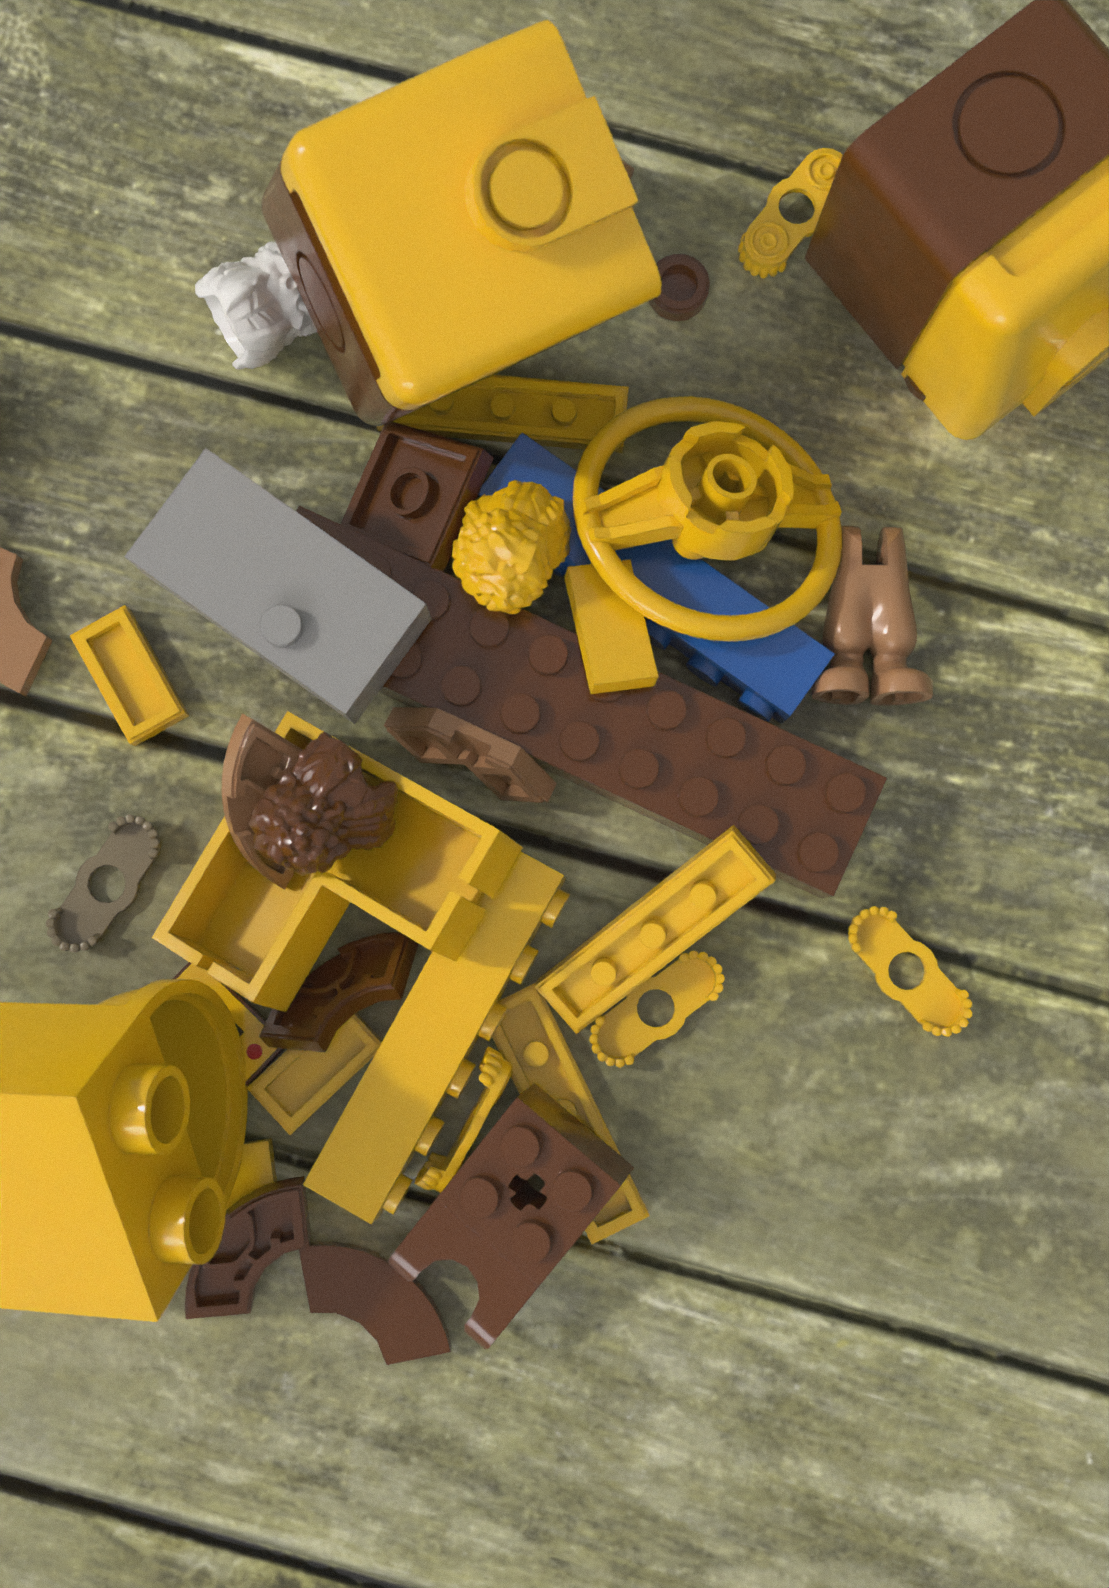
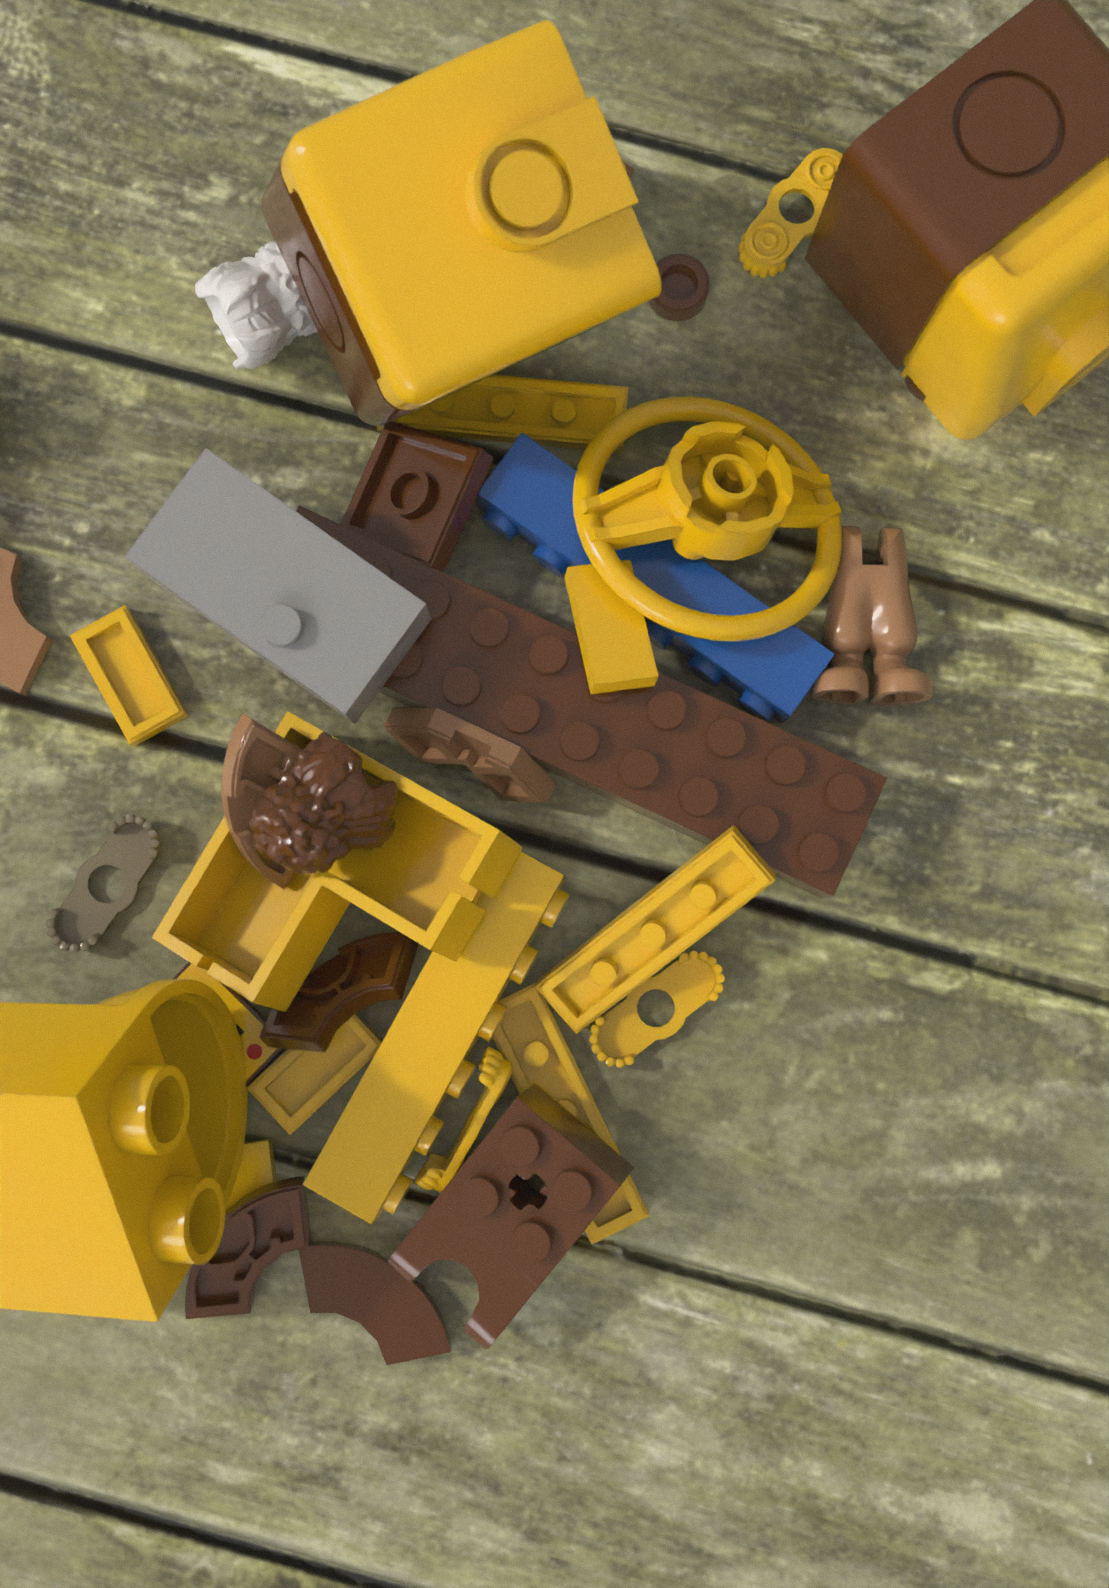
(511, 545): yellow hair -> none
(936, 1000): yellow piece -> none

